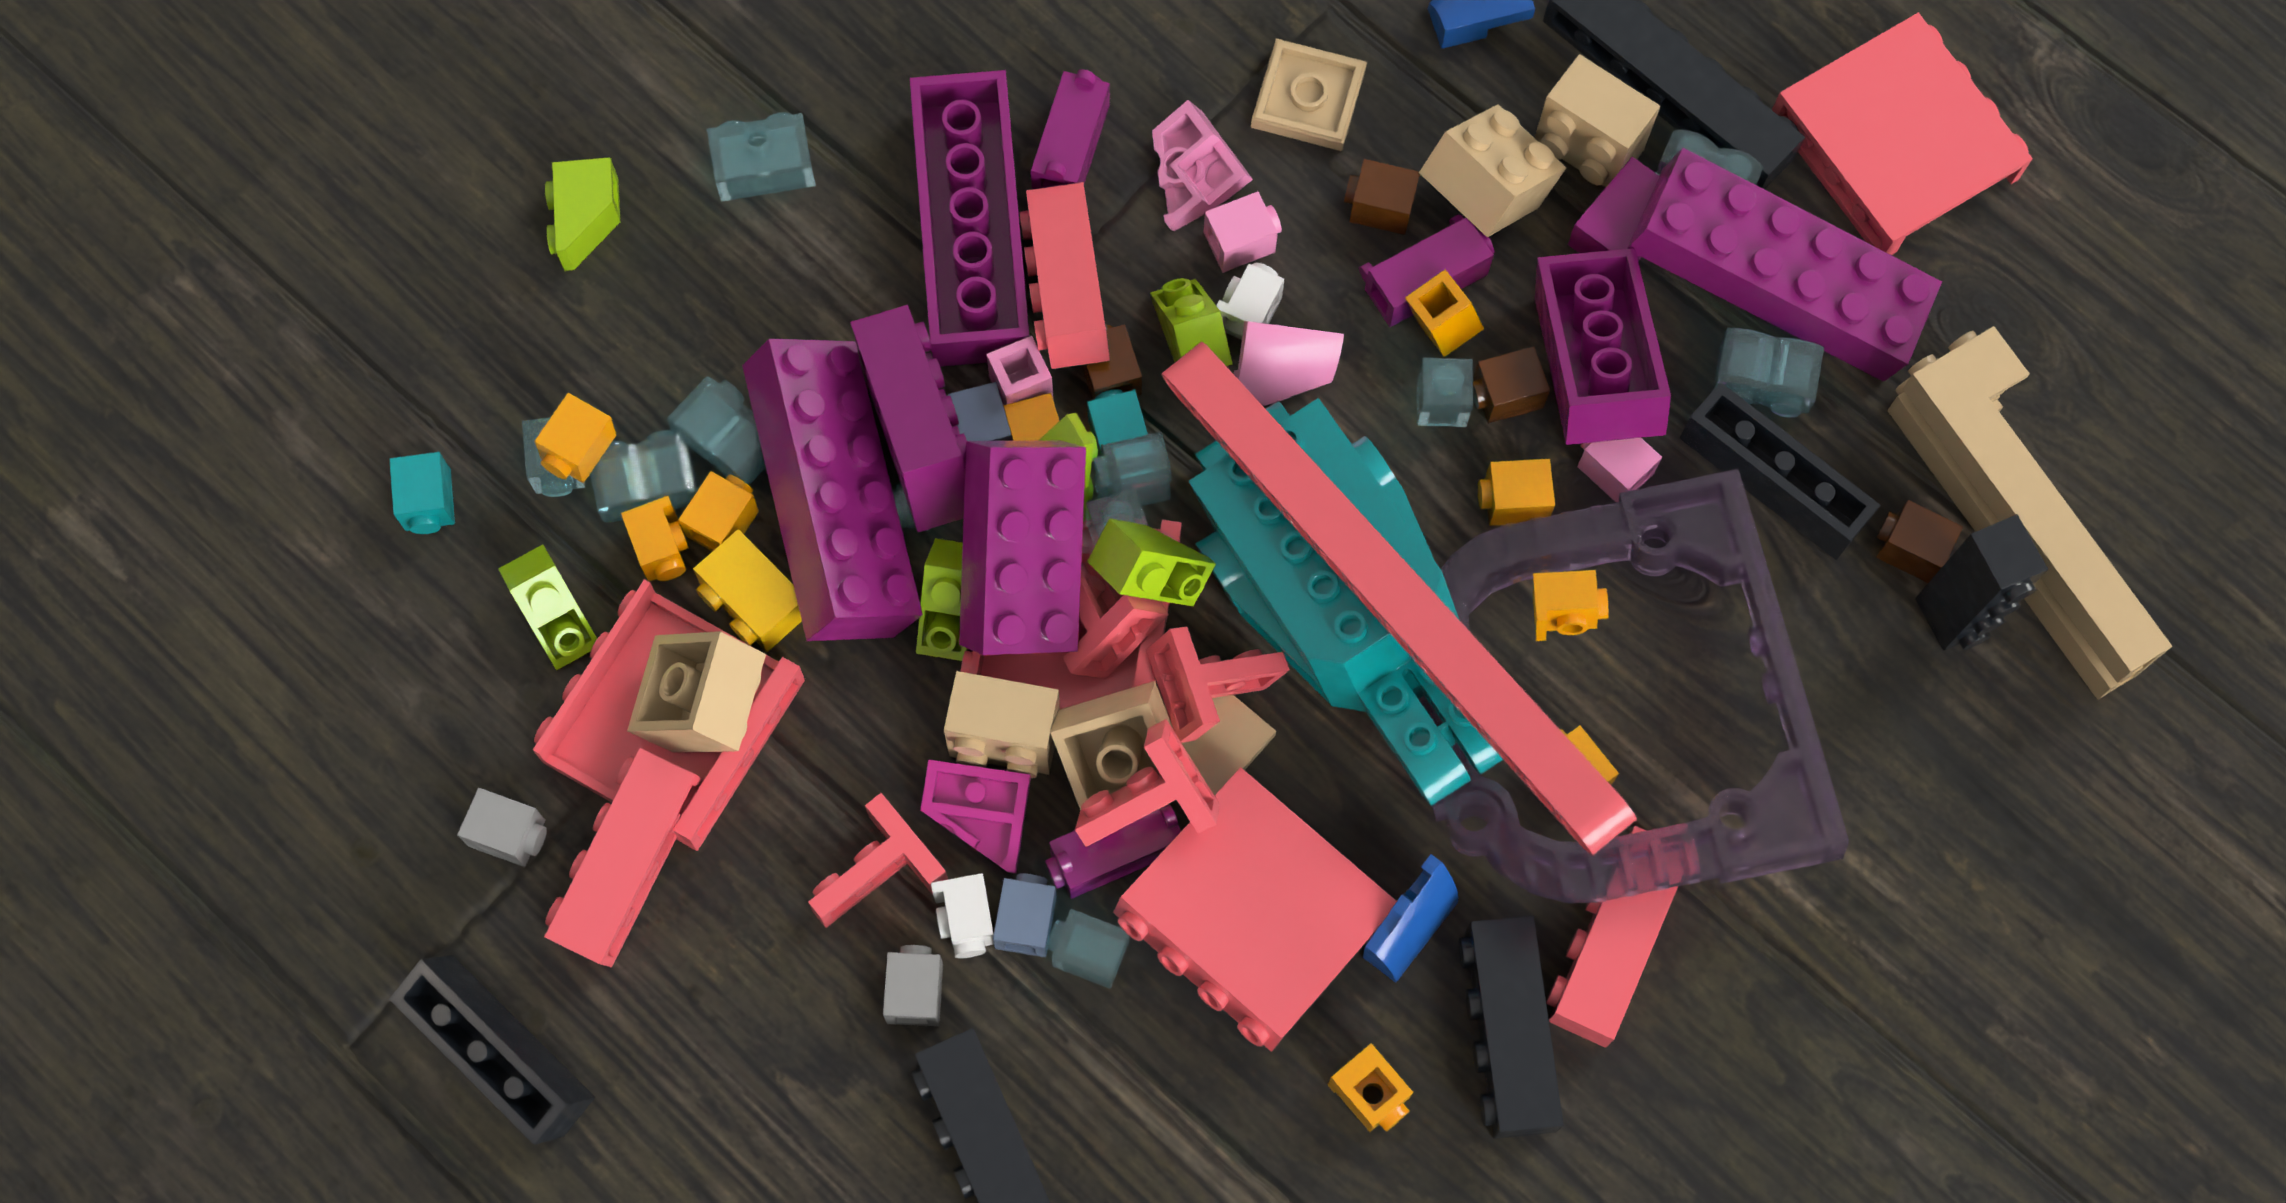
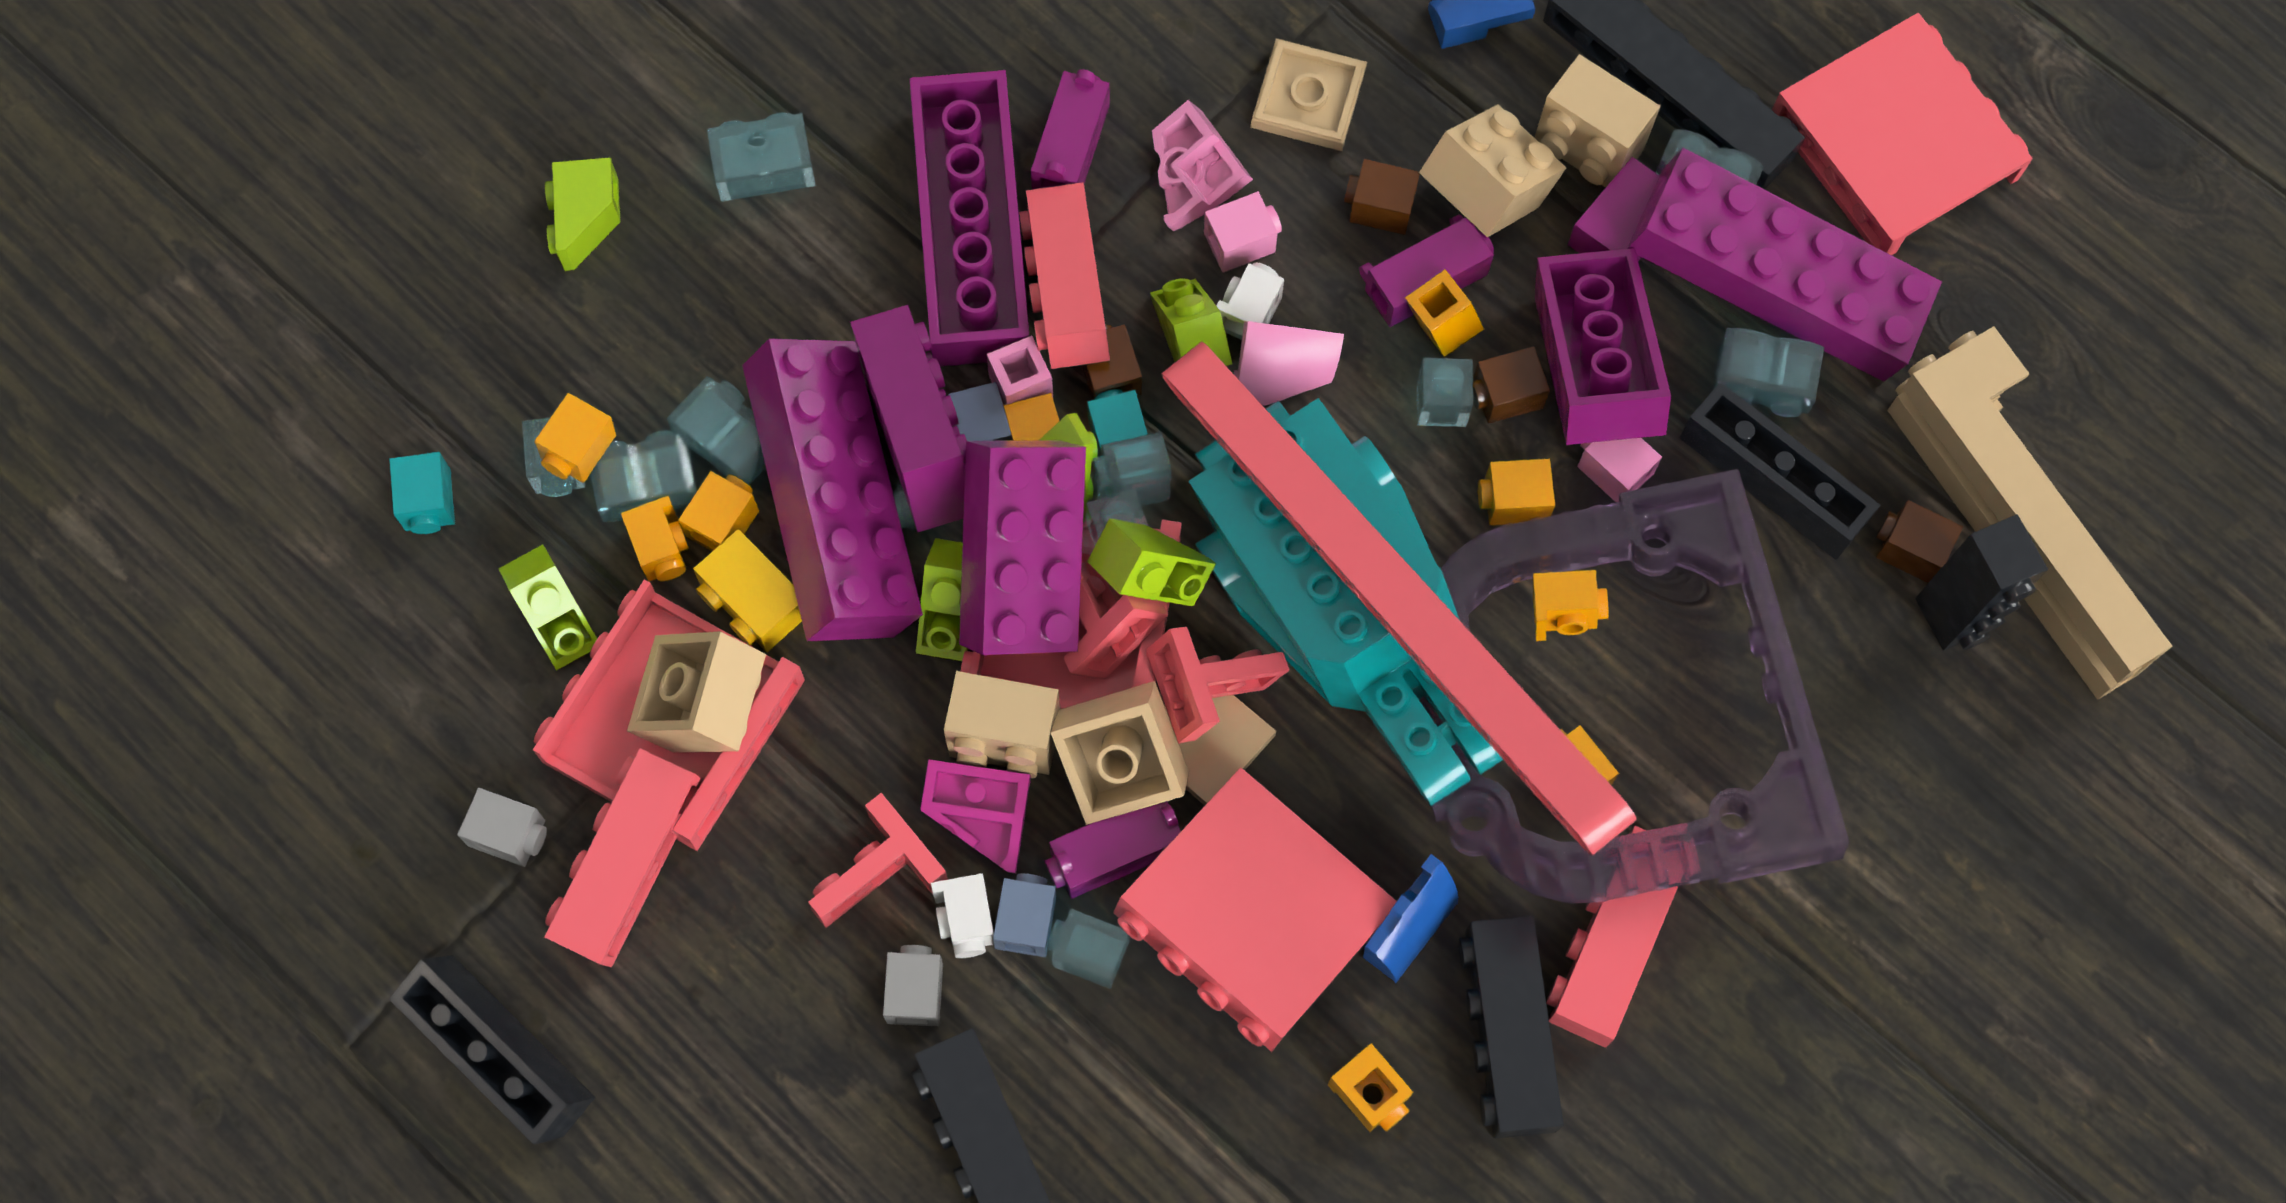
(1150, 790): coral bracket -> none

